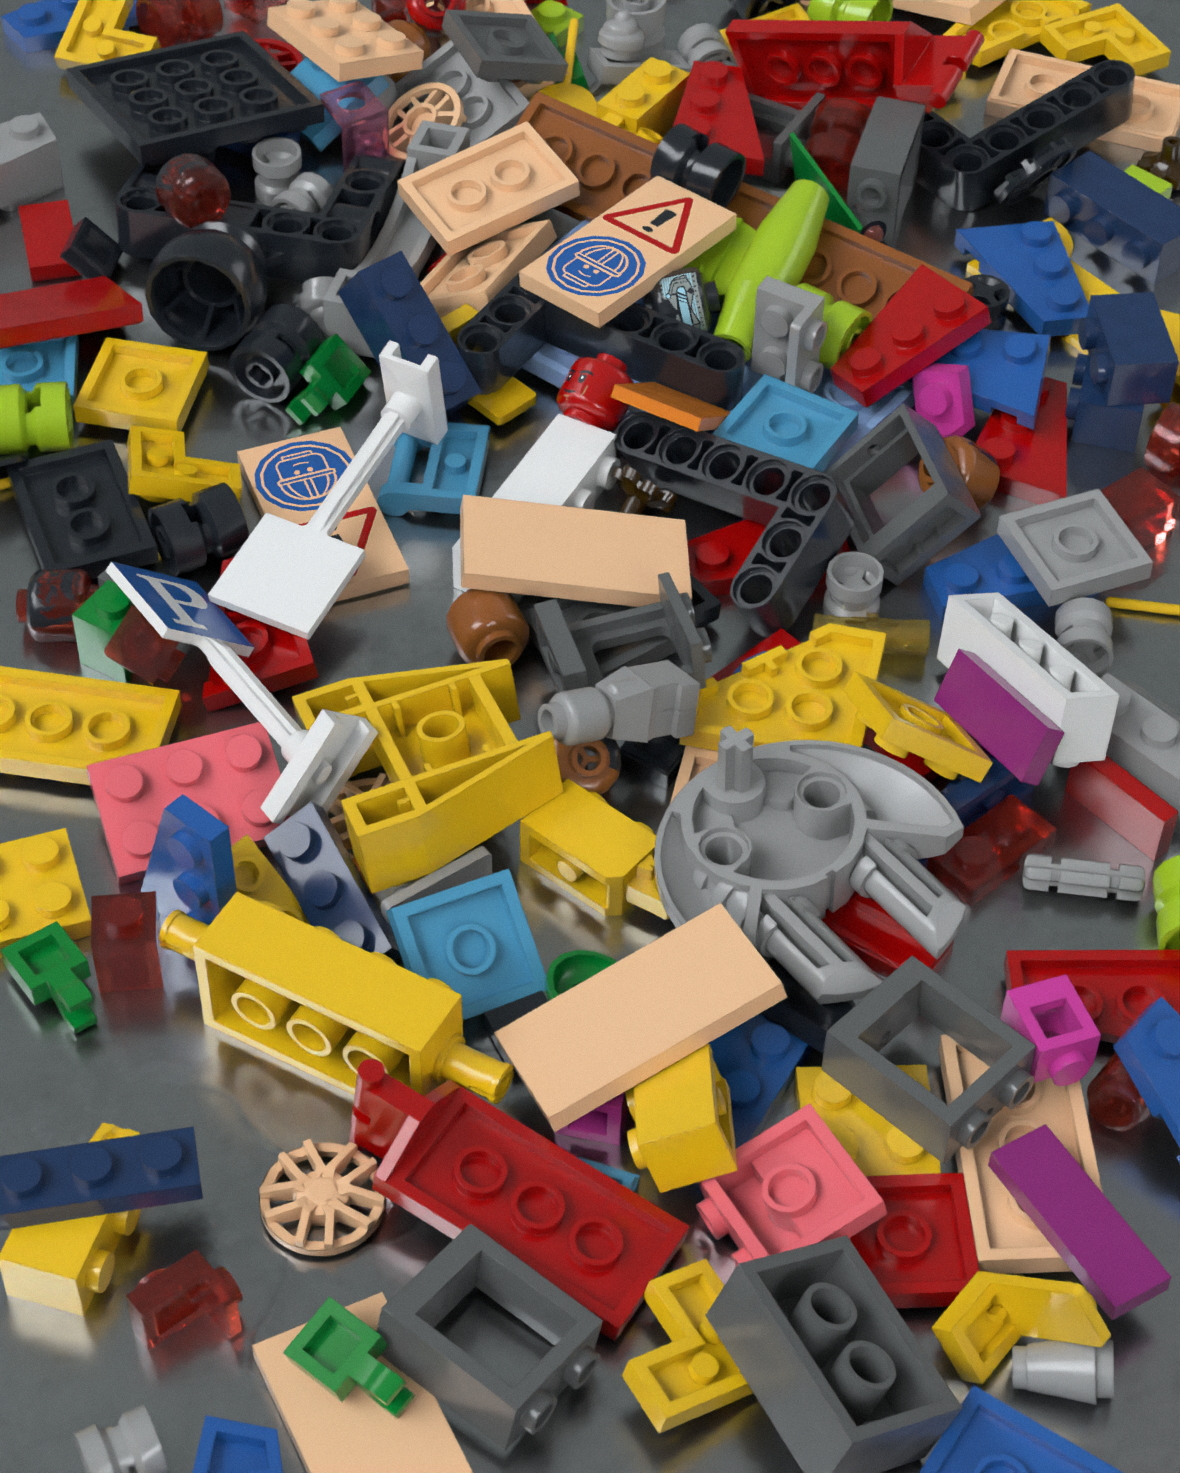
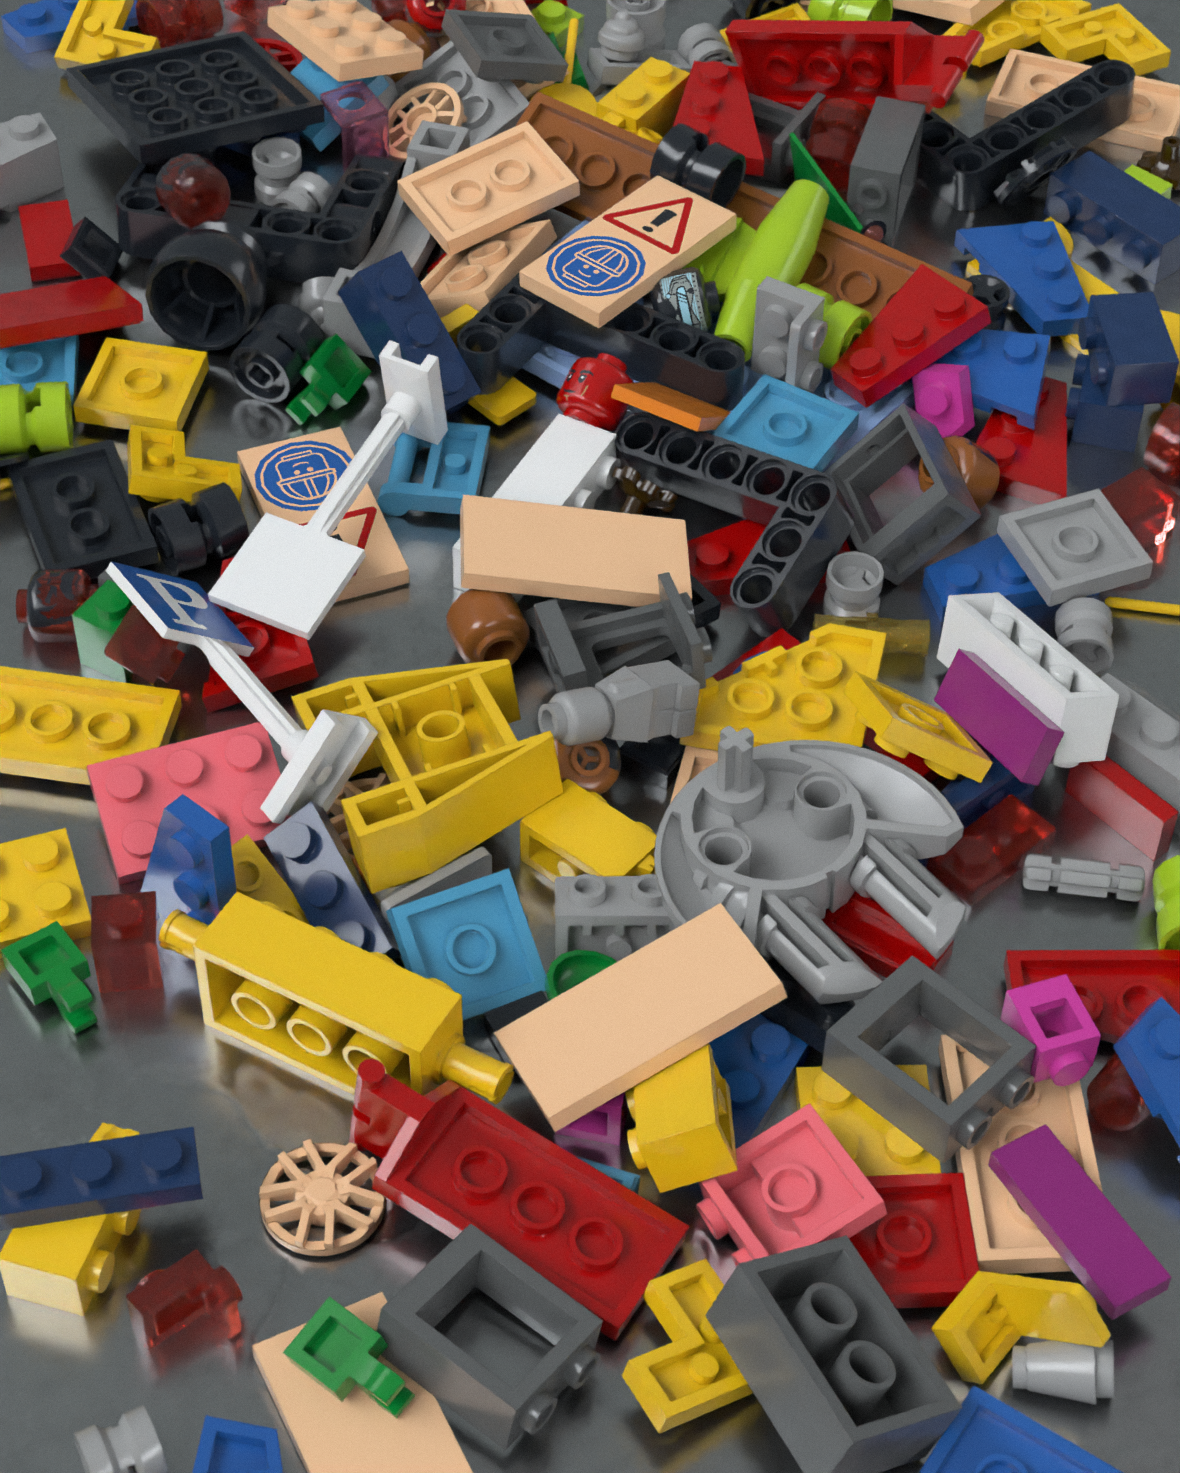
(608, 914): none -> light grey bracket

